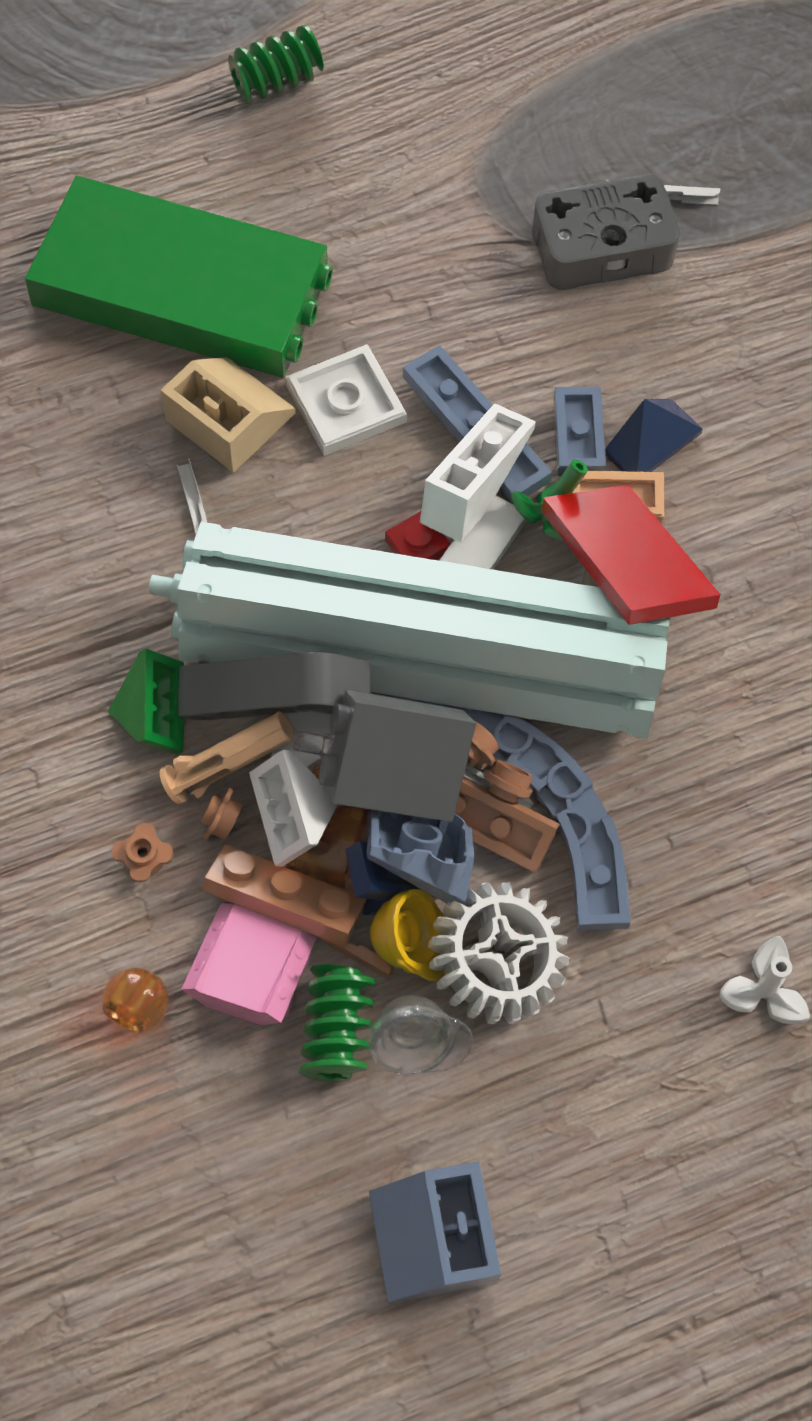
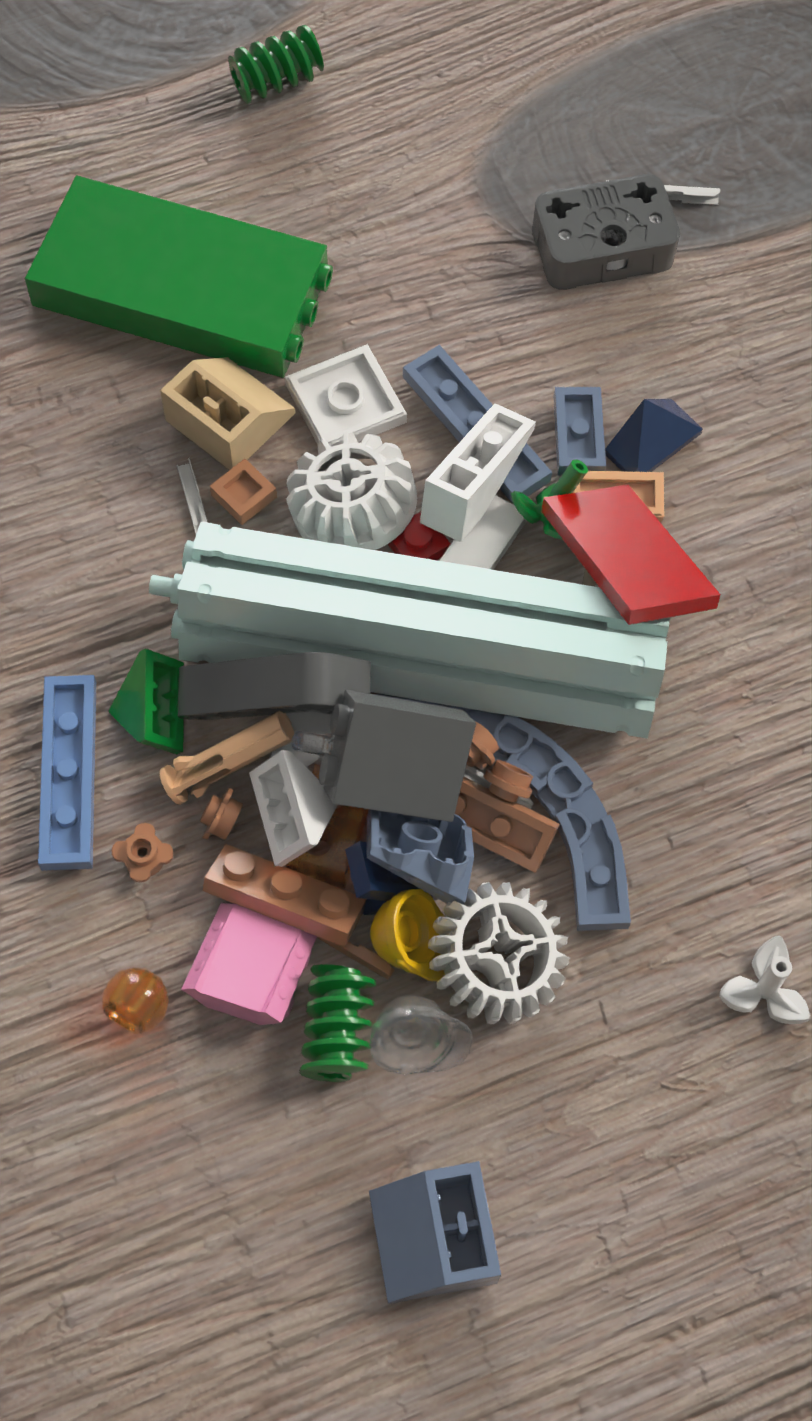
(67, 773): none -> medium blue plate
(243, 491): none -> nougat plate
(350, 500): none -> white gear

